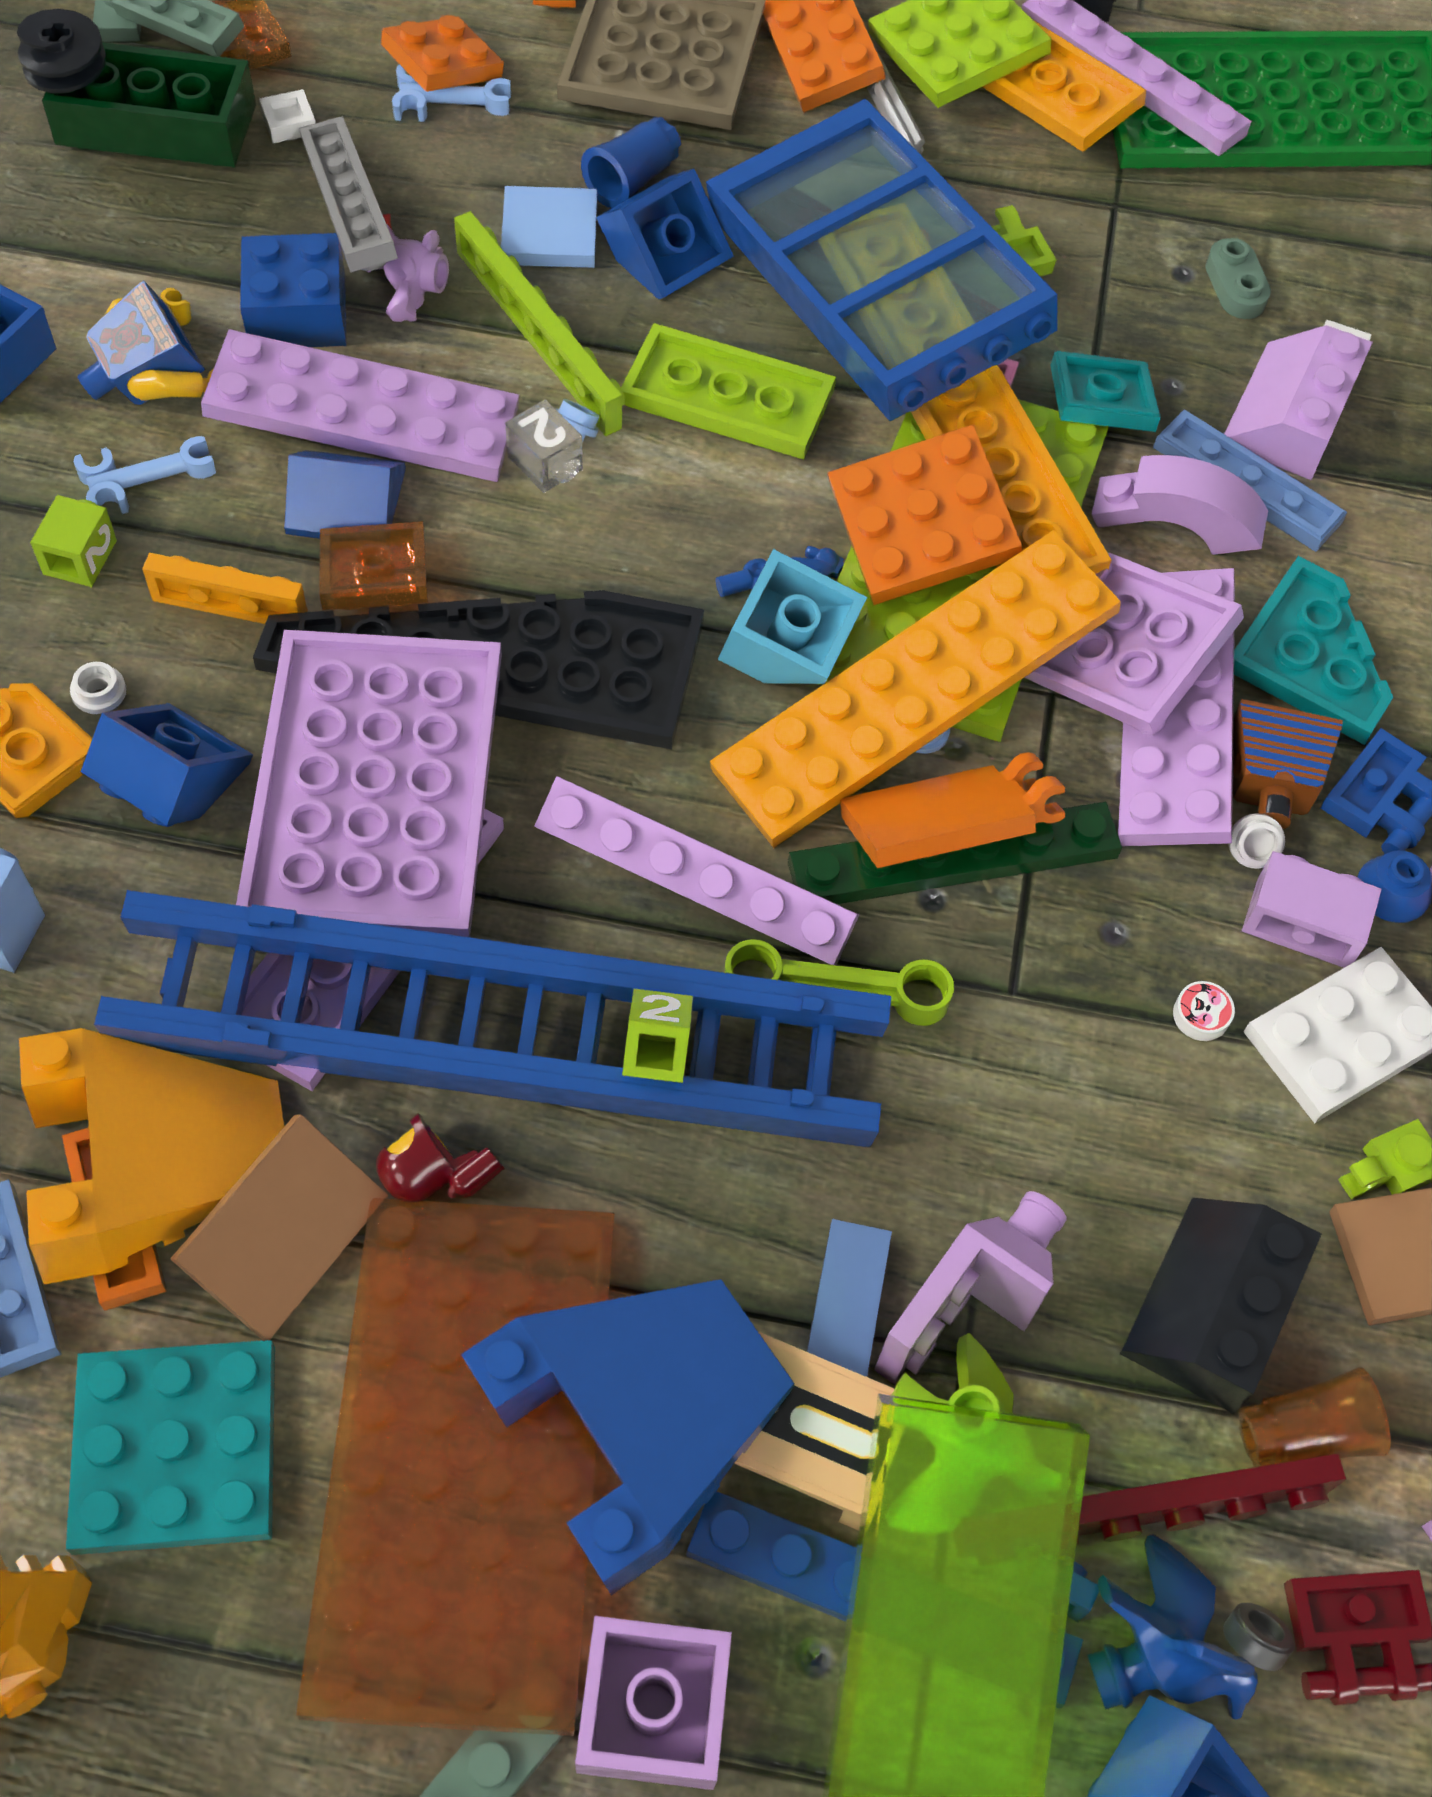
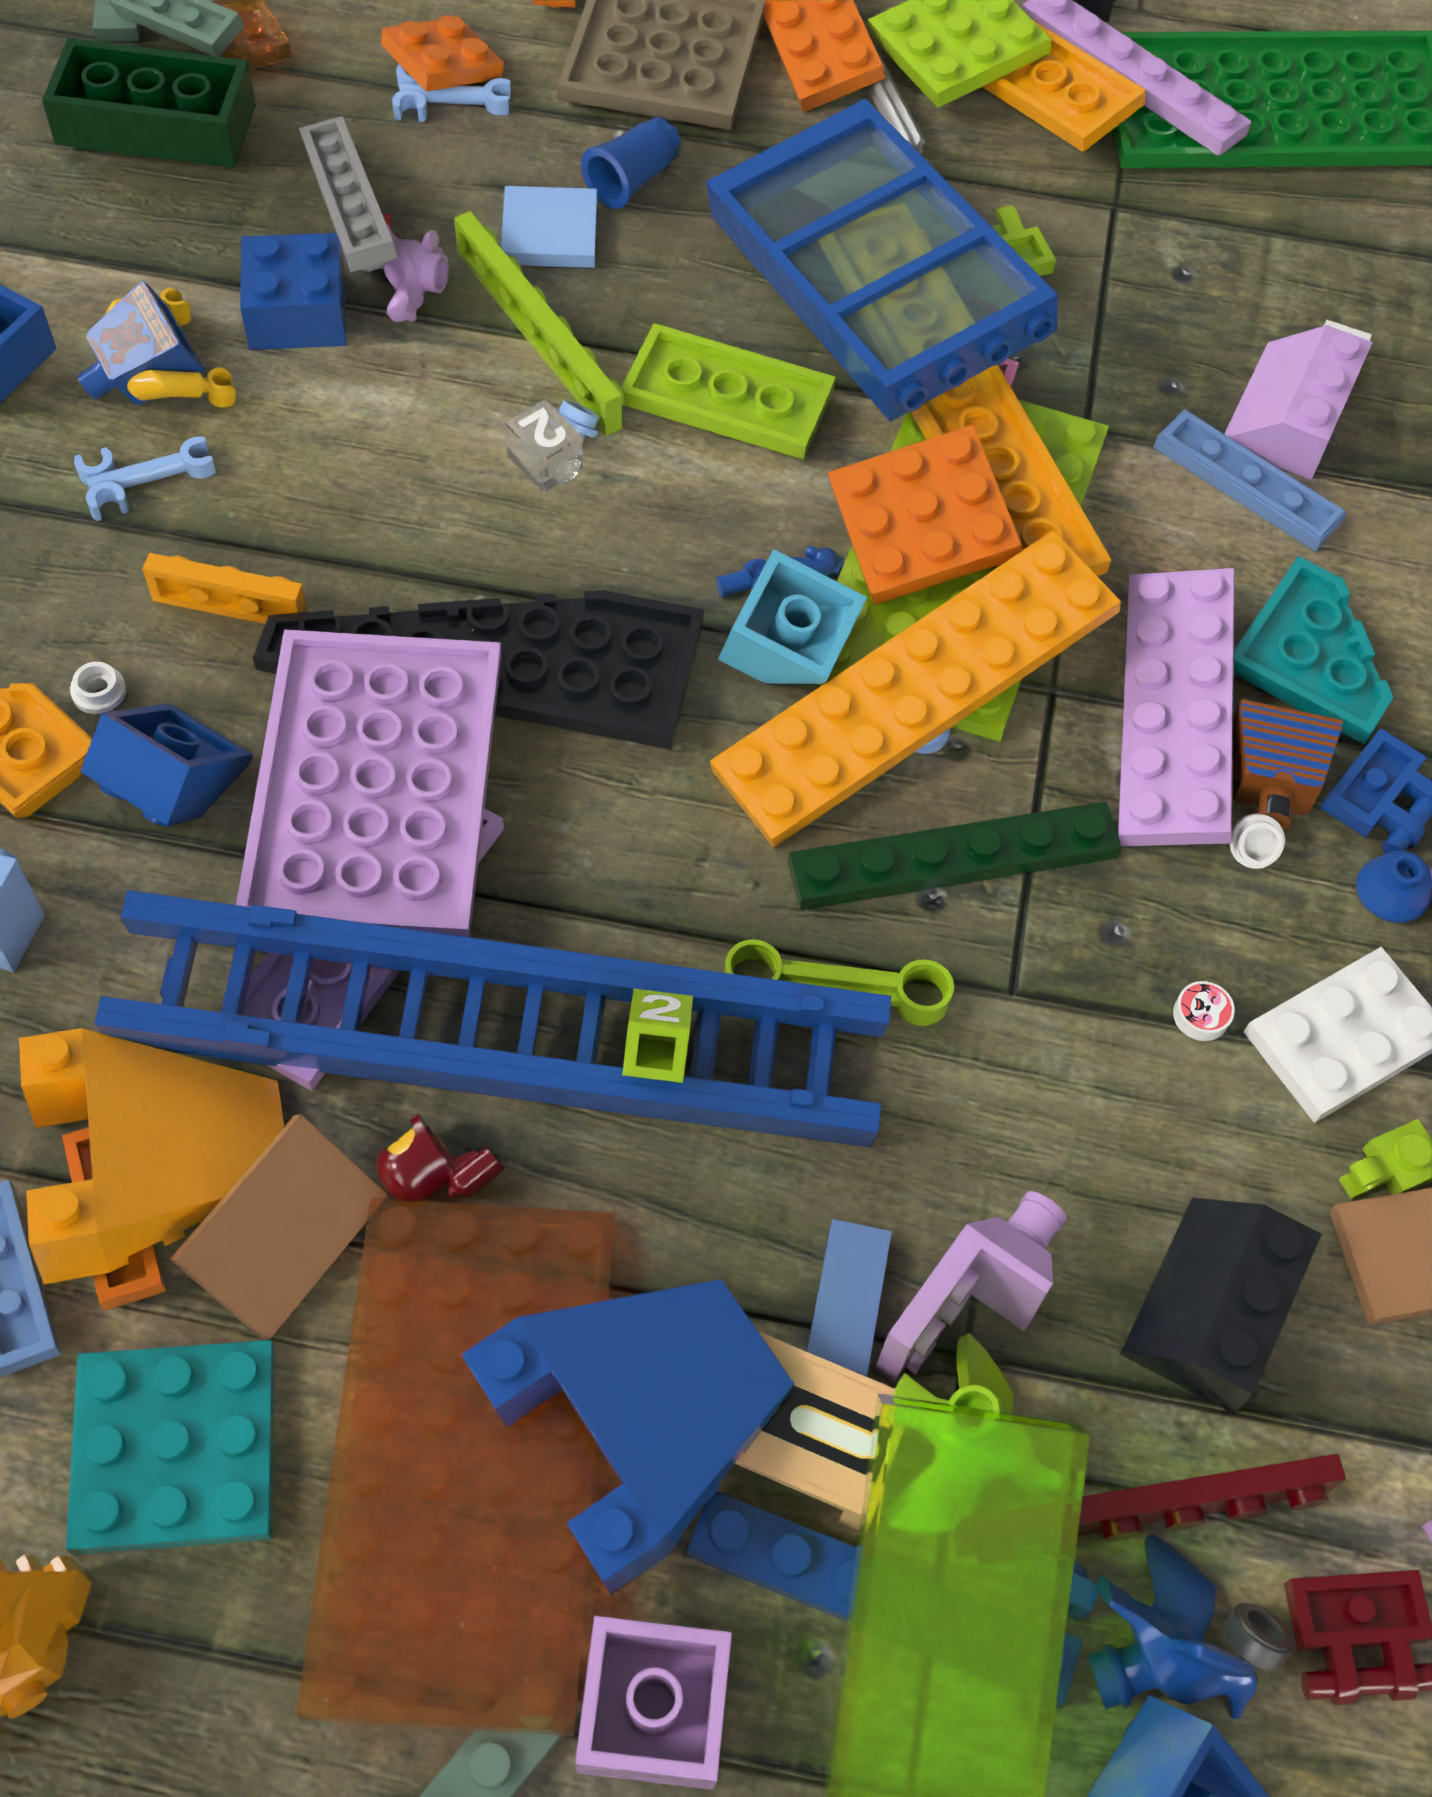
(60, 50): black piece -> none
(74, 540): lime brick -> none
(286, 114): white plate -> none
(339, 491): slope -> none
(360, 405): lavender plate -> none
(373, 566): clear orange plate -> none
(666, 234): blue slope -> none
(697, 871): lavender plate -> none
(952, 811): orange tile -> none
(1104, 391): teal tile -> none
(1146, 653): lavender plate -> none
(1185, 493): lavender arch -> none
(1238, 278): sand green plate -> none
(1312, 909): lavender brick -> none
(1317, 1421): clear orange plant -> none

